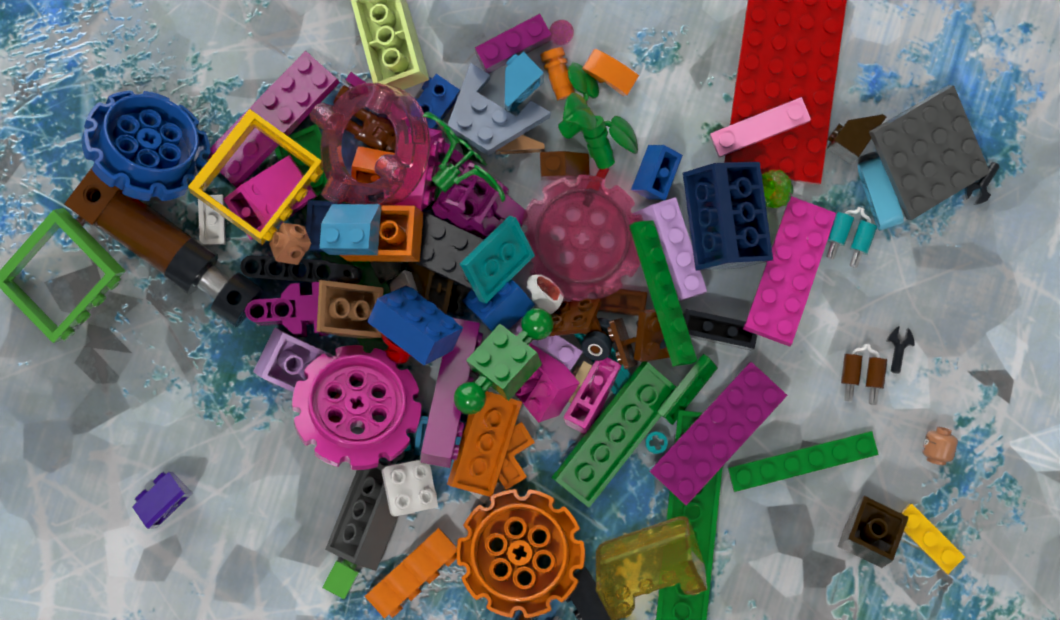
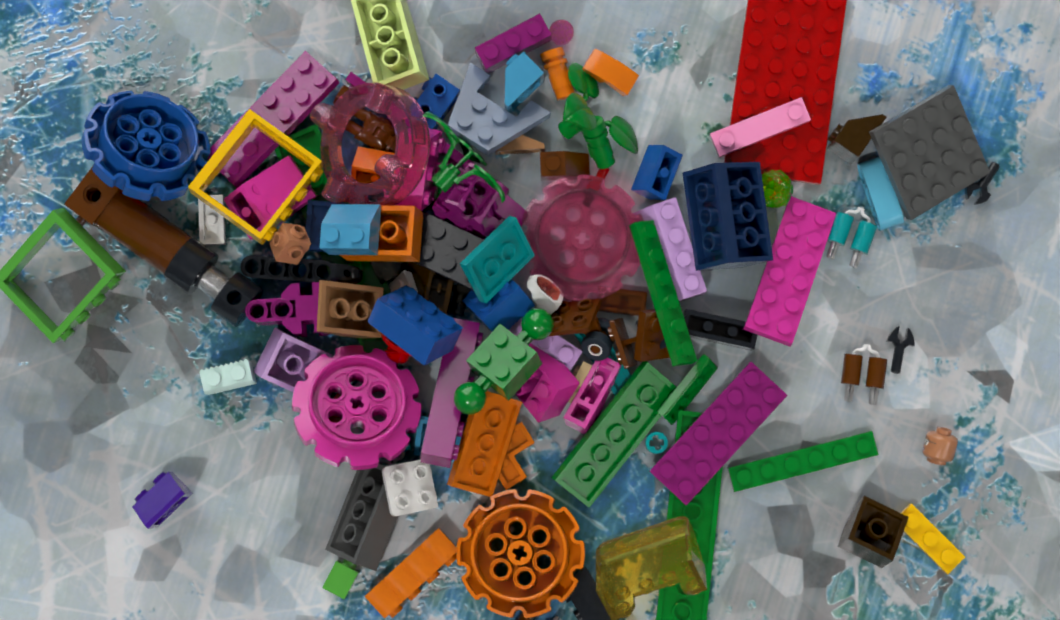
(227, 377): none -> light aqua brick

